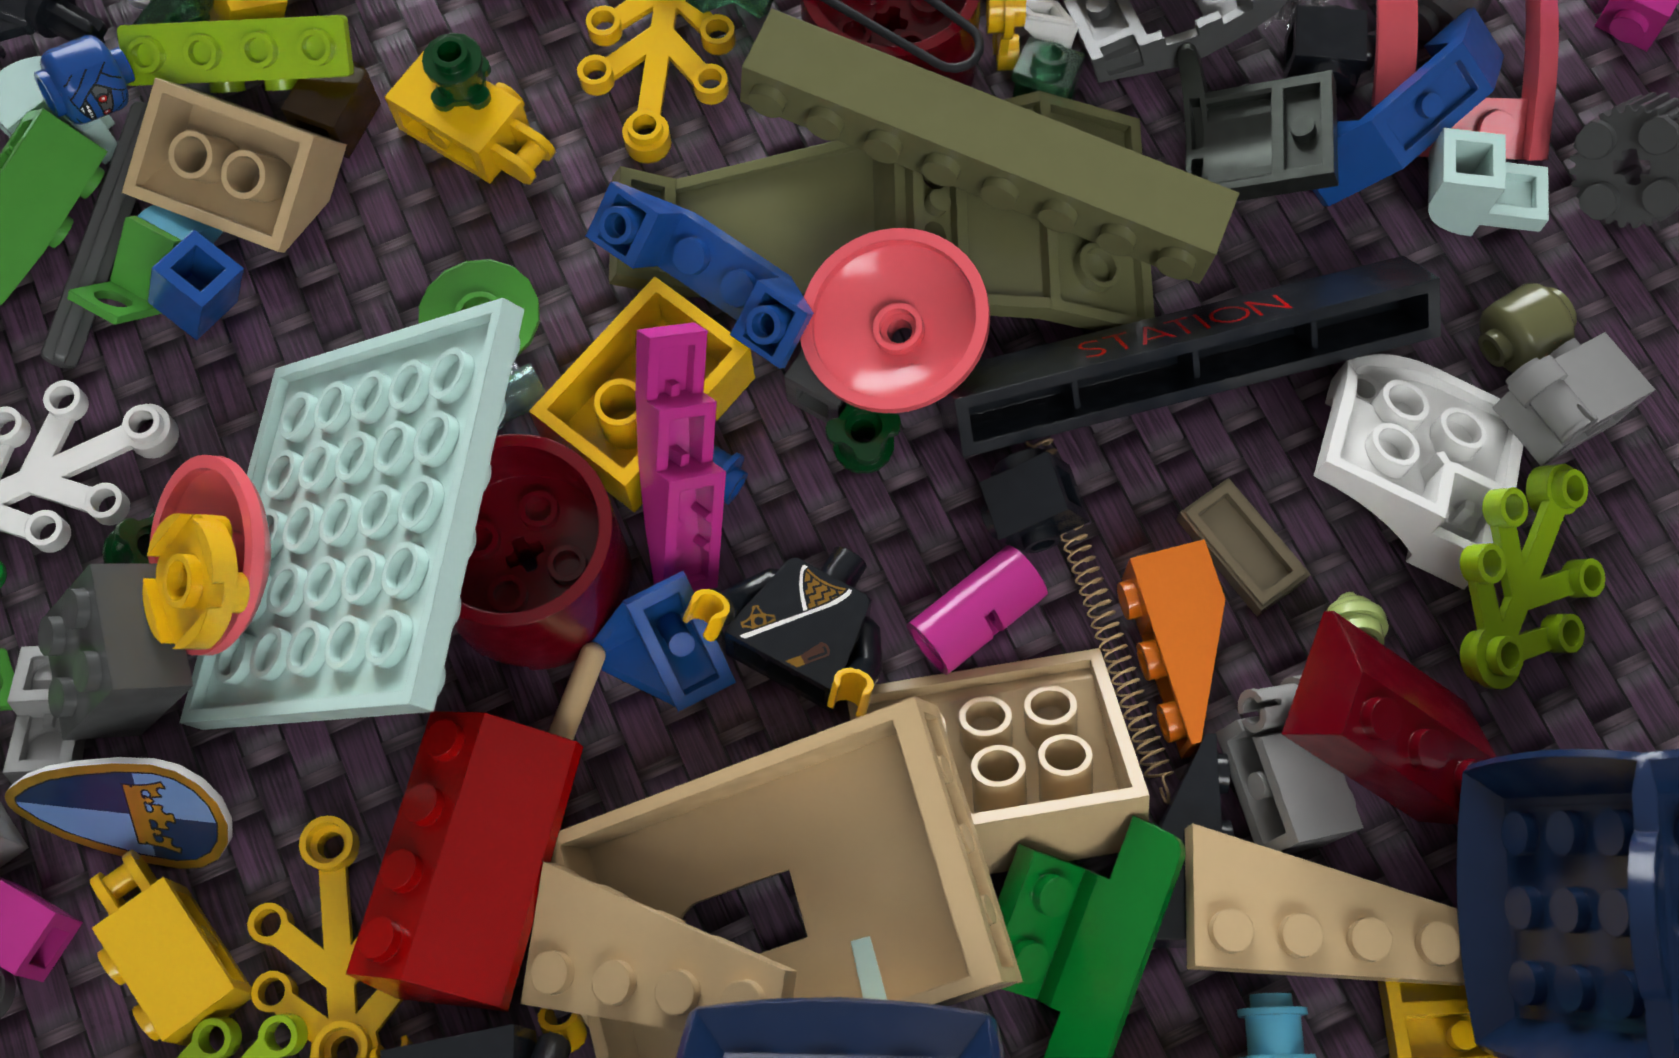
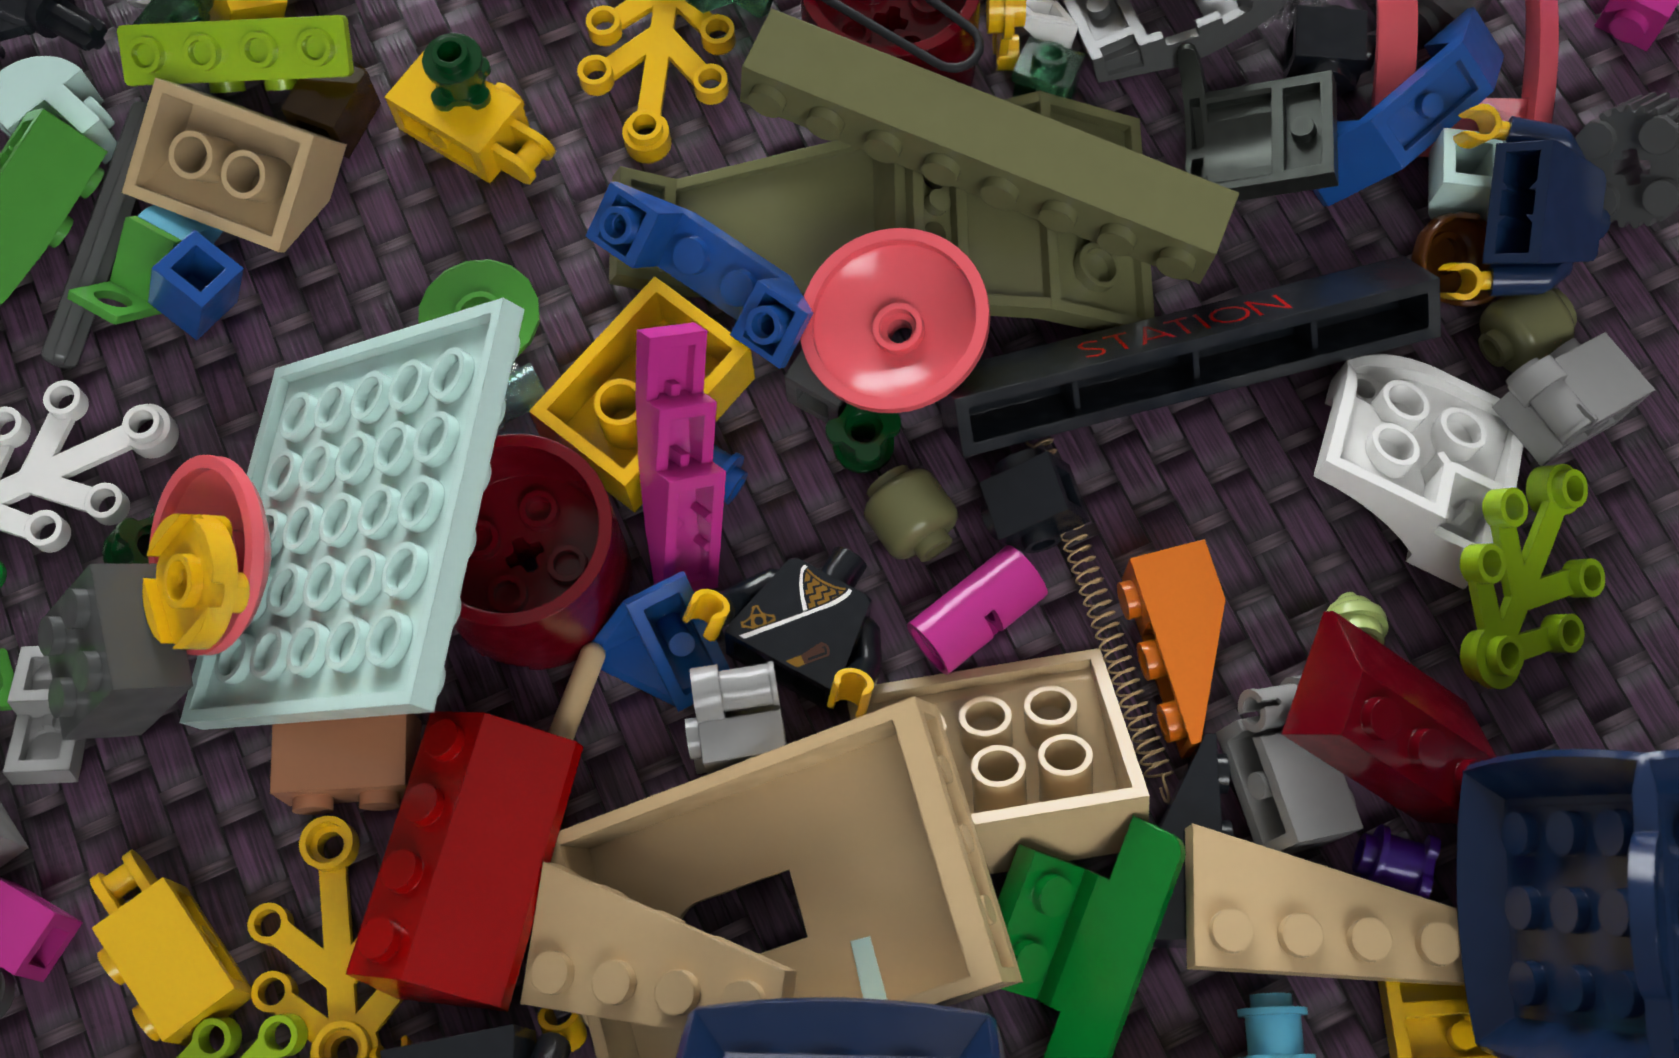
(84, 79): blue head -> none
(128, 805): shield -> none
(344, 762): none -> nougat brick
(734, 717): none -> light grey hinge
(910, 513): none -> olive head
(1243, 547): dark tan tile -> none
(1397, 861): none -> dark purple brick
(1453, 239): none -> reddish brown hair
(1540, 207): none -> dark blue torso

